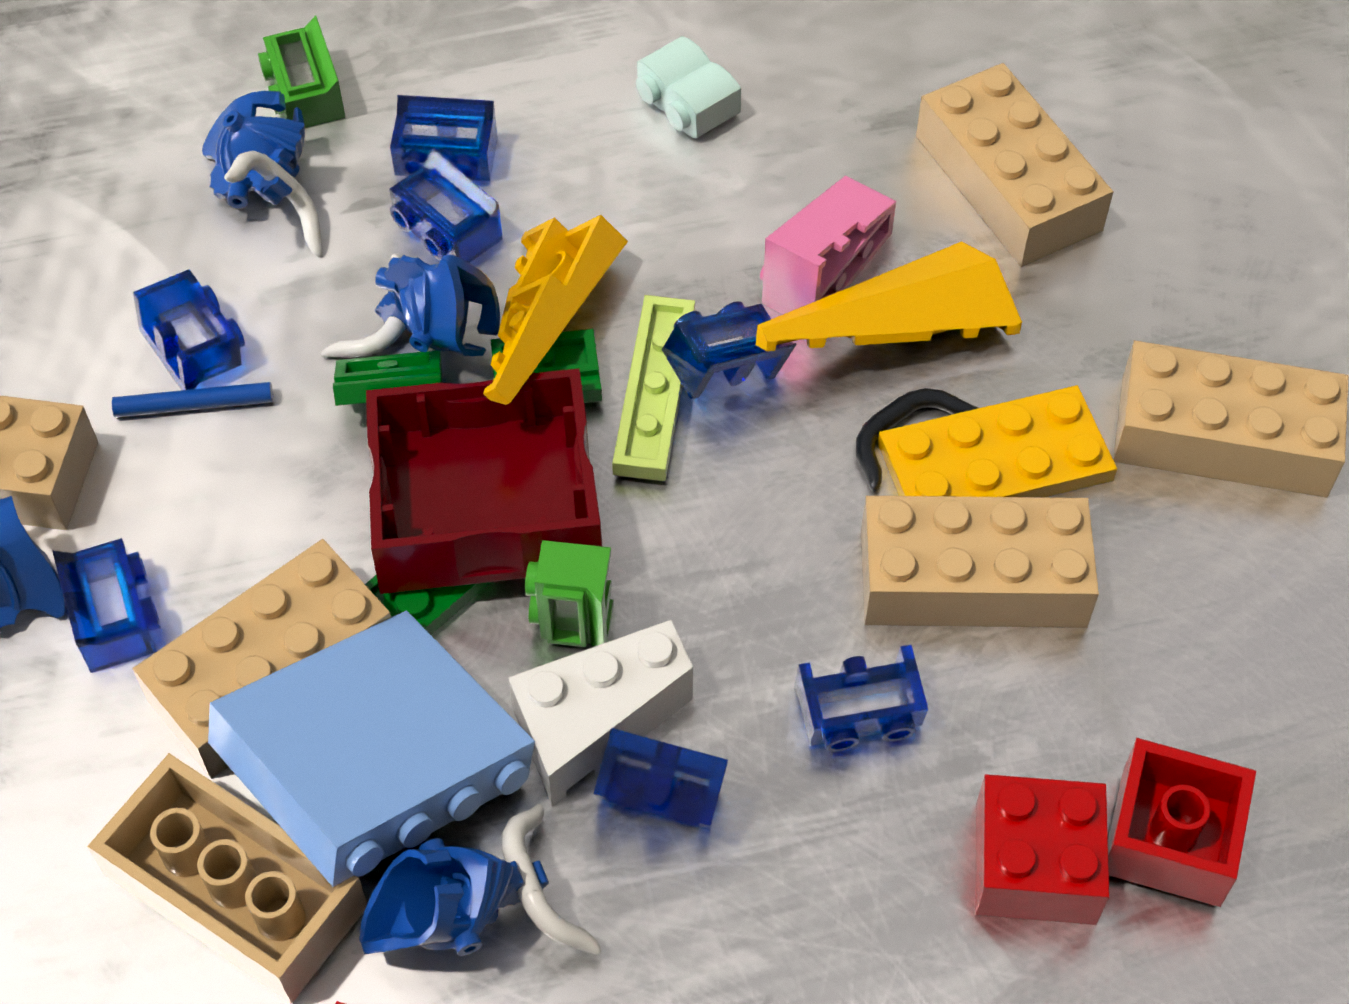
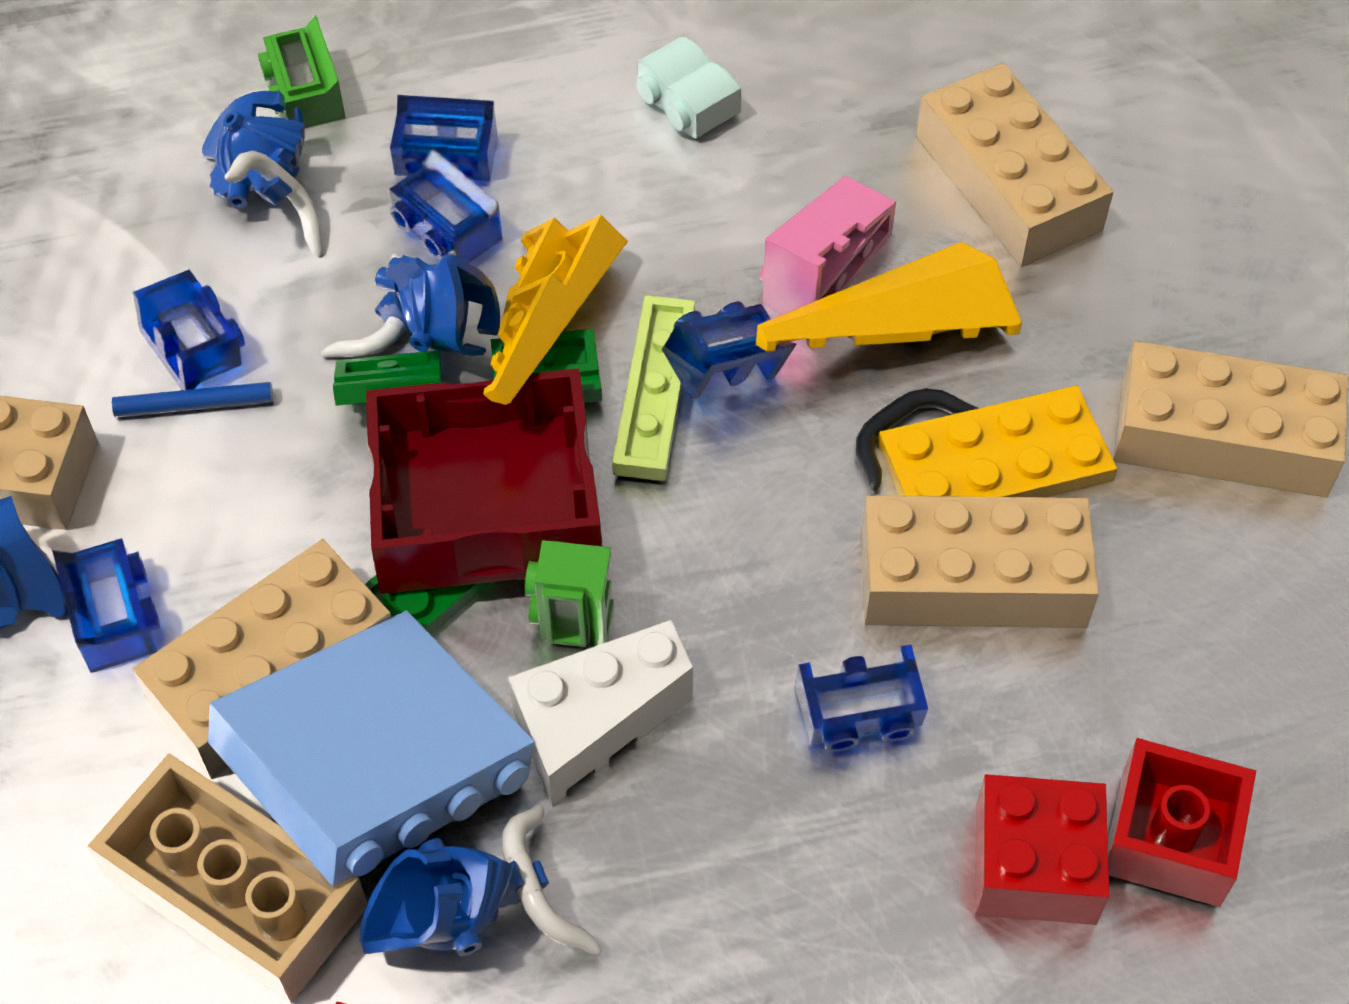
(660, 778): clear blue window -> none

